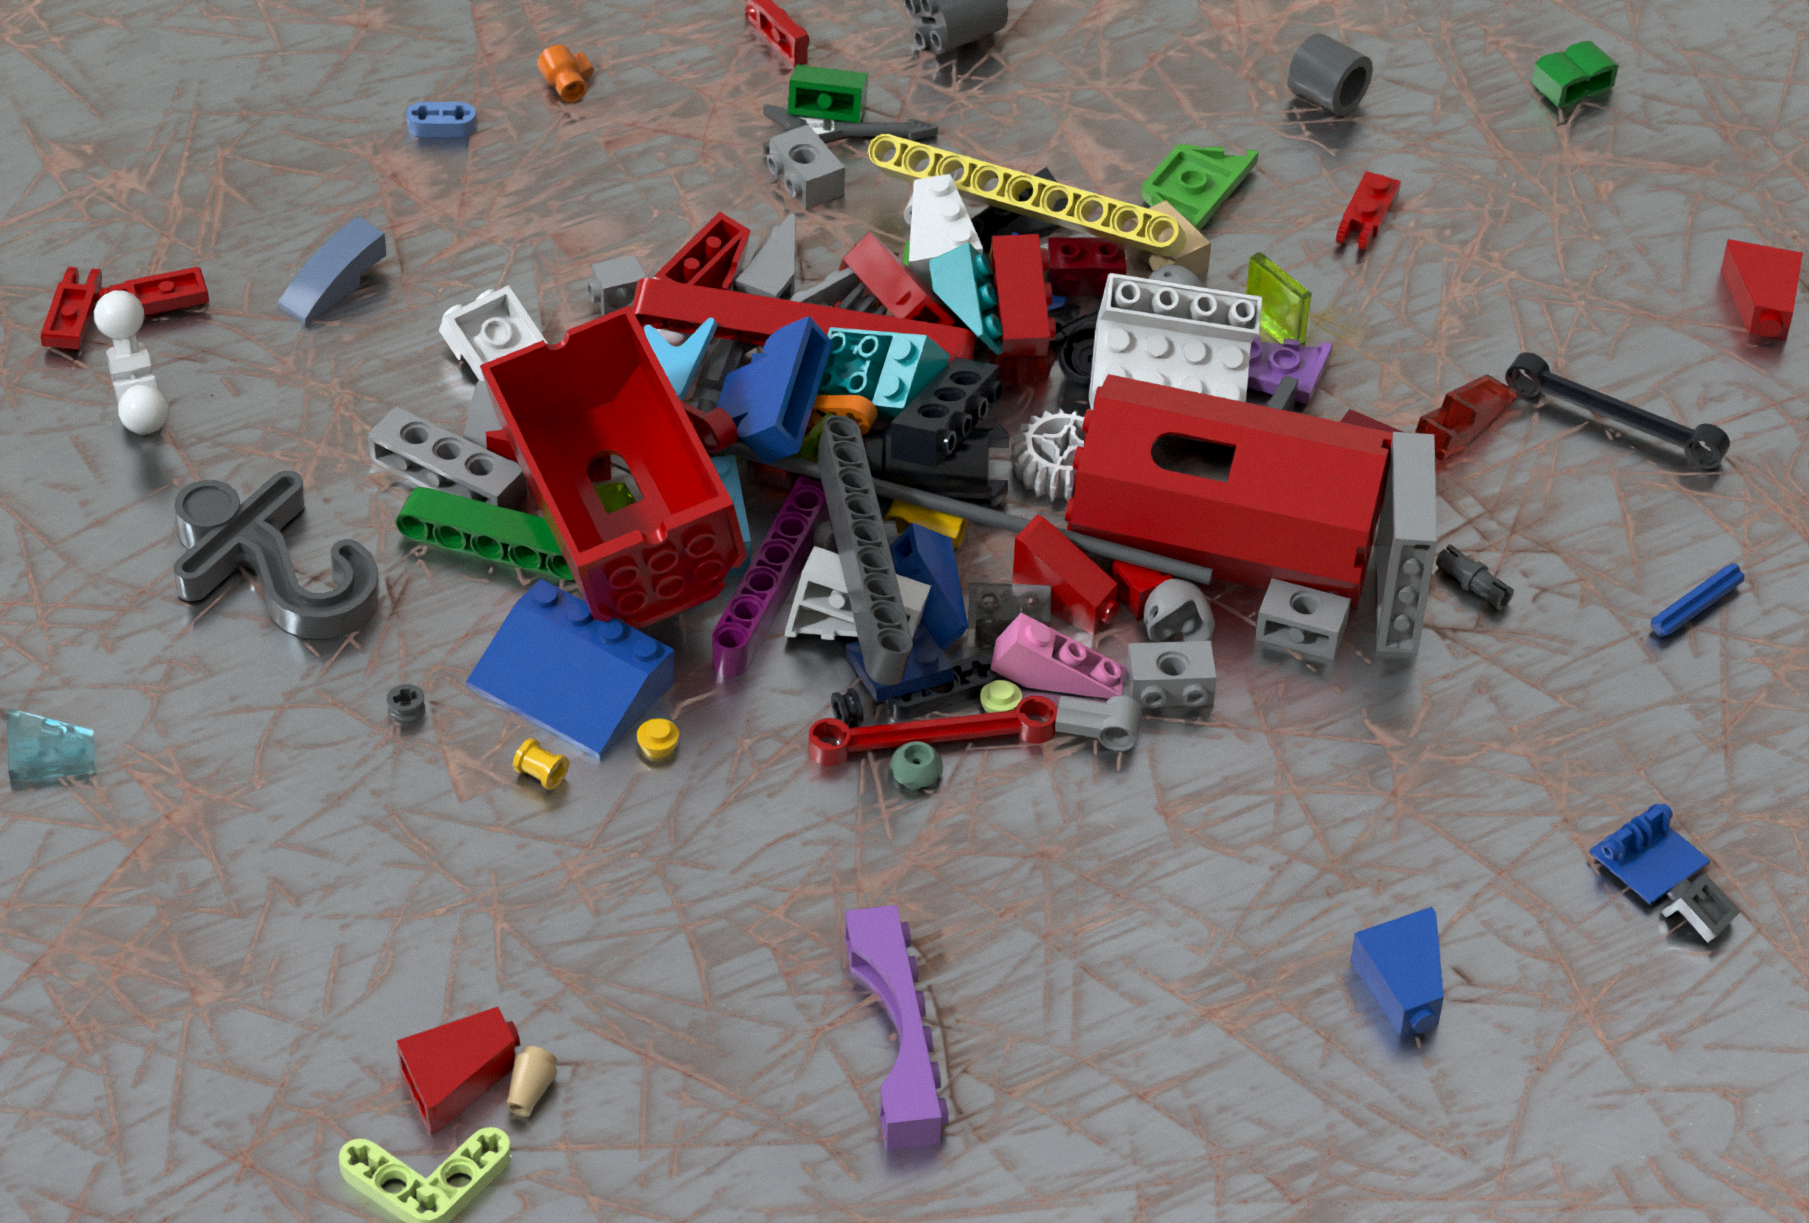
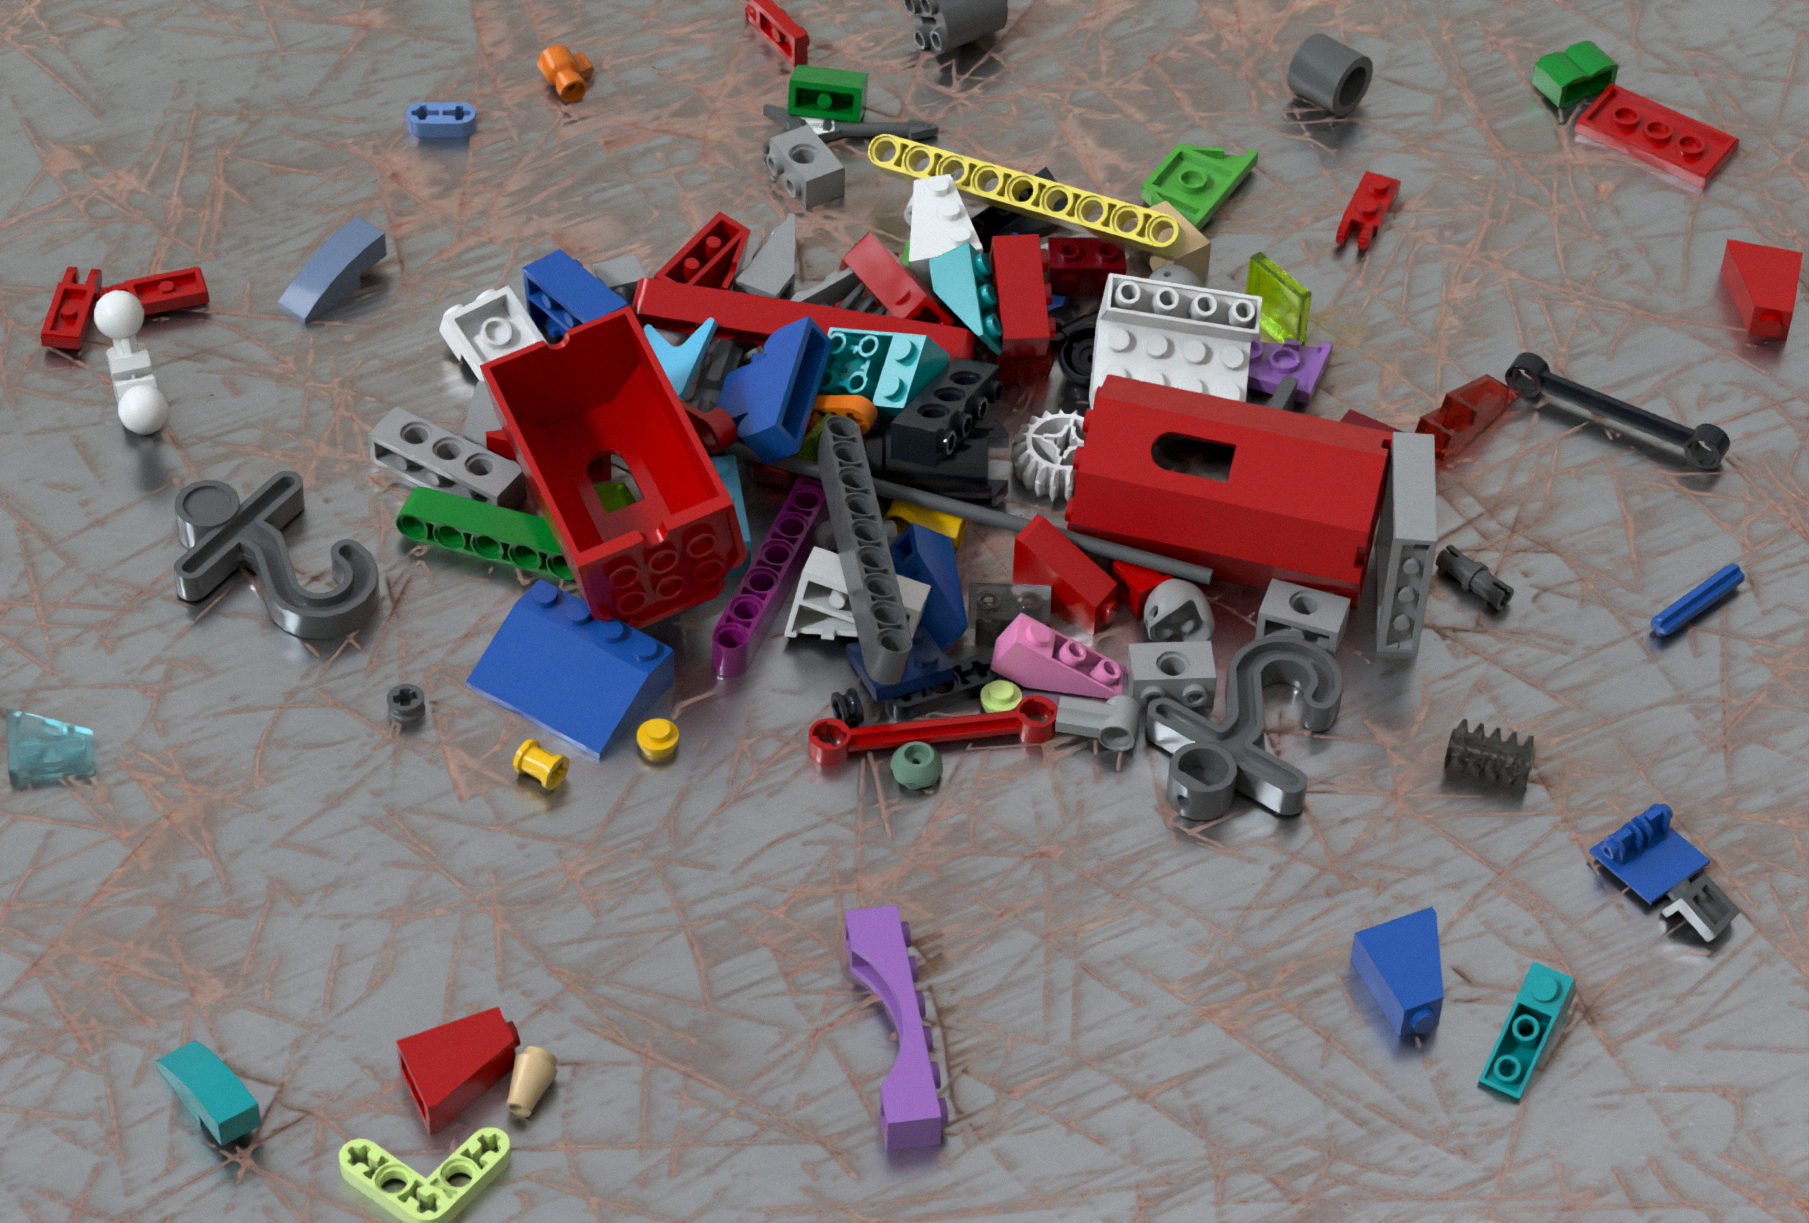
(210, 1091): none -> teal slope
(565, 294): none -> blue wedge
(1217, 759): none -> dark grey piece
(1491, 753): none -> clear smoke piece
(1529, 1030): none -> teal slope
(1657, 135): none -> red tile

